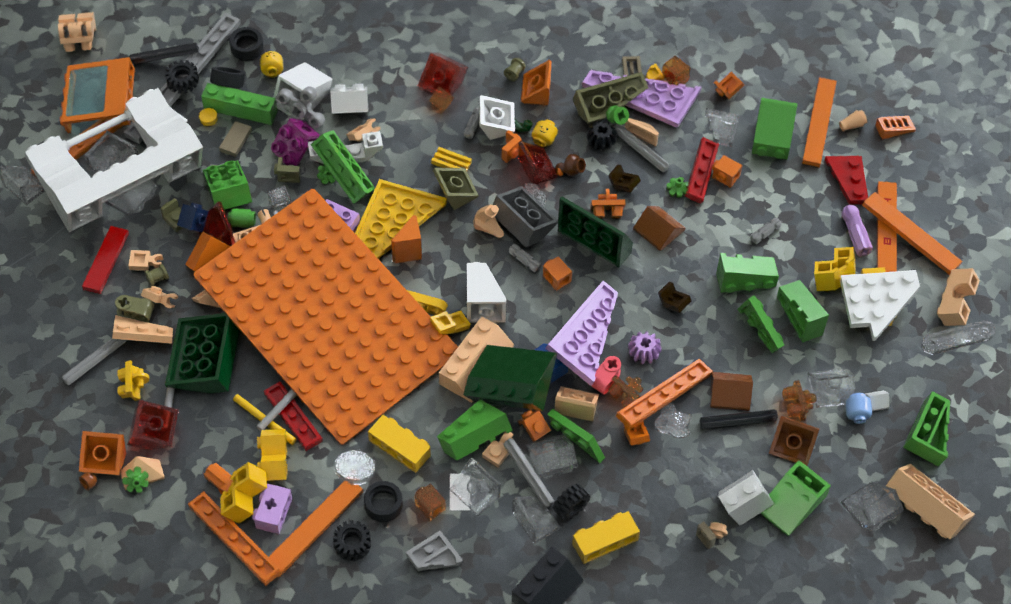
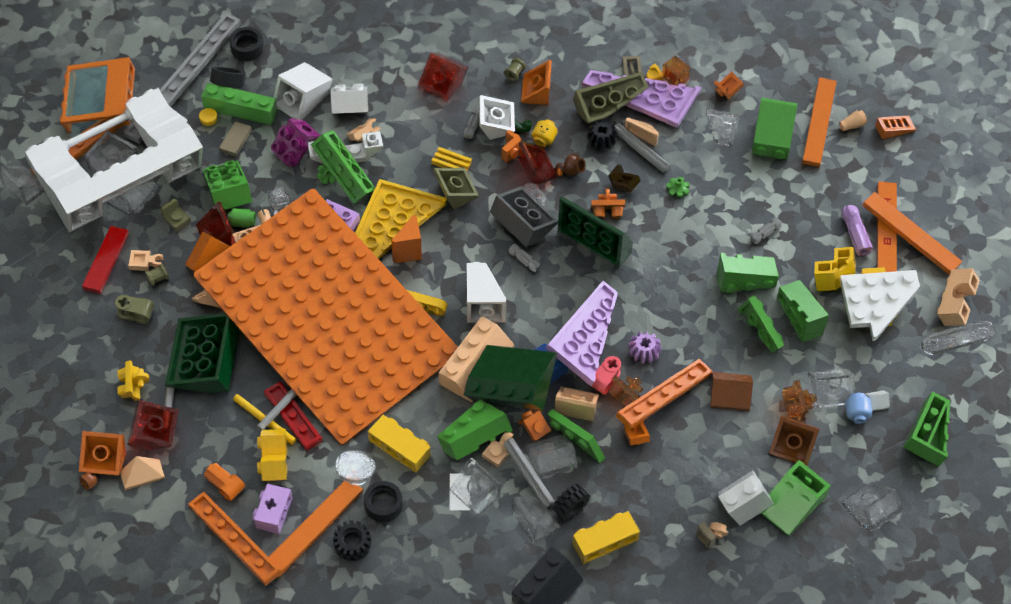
(76, 31): light nougat hips -> none
(93, 359): light grey axle -> none
(135, 480): bright green plant -> none
(138, 330): light nougat wing -> none
(156, 295): light nougat plate -> none
(164, 53): black axle -> none
(182, 84): black tyre -> none
(193, 217): dark blue brick -> none
(238, 500): yellow brick -> none
(271, 64): yellow head -> none
(287, 173): olive bracket -> none
(301, 107): light grey gear -> none
(430, 501): clear orange brick -> none
(434, 553): light grey wing -> none
(441, 99): clear orange tile -> none
(450, 323): yellow slope -> none
(486, 221): light nougat animal -> none
(557, 273): orange brick -> none
(613, 116): bright green wheel -> none
(658, 227): dark orange slope -> none
(673, 299): dark brown bracket -> none
(675, 420): clear plate -> none
(701, 170): red tile -> none
(726, 171): orange brick -> none
(738, 419): black axle -> none
(851, 177): red wing -> none
(930, 501): light nougat slope -> none

